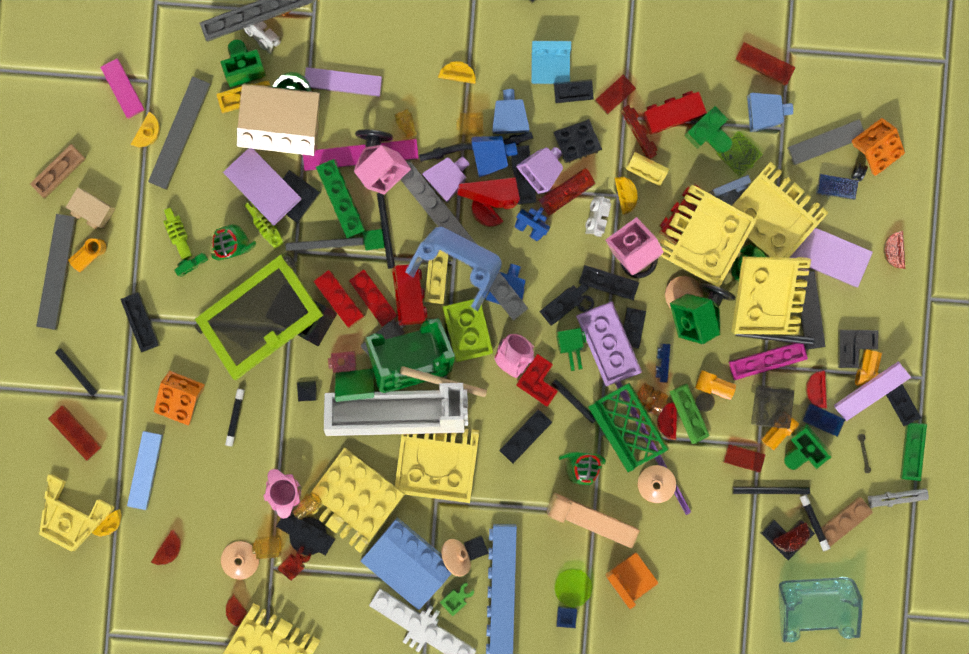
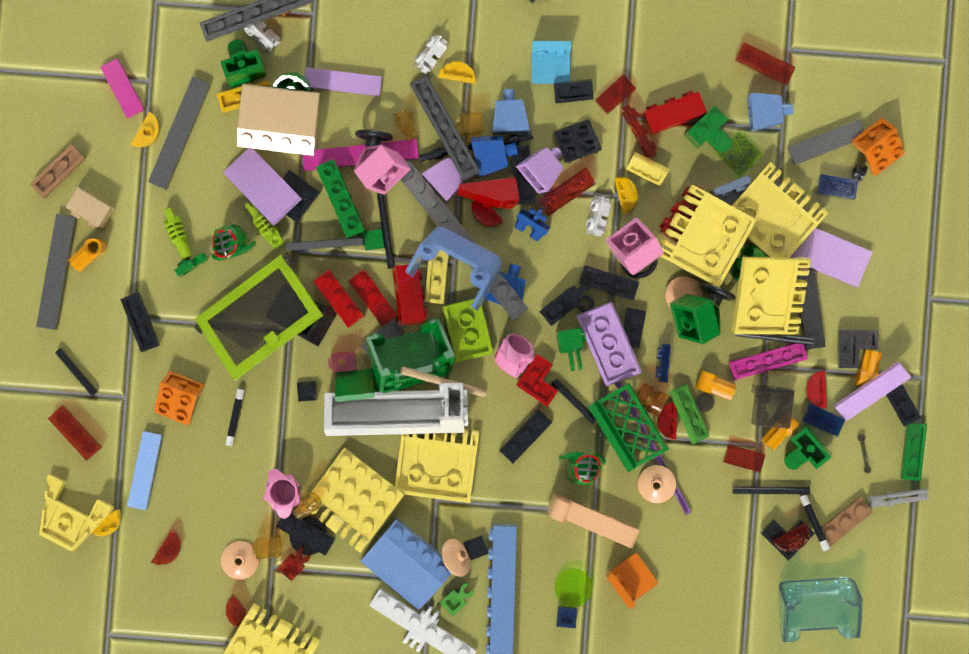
(434, 47): none -> white hinge
(445, 128): none -> dark grey tile
(894, 250): clear red plate -> none

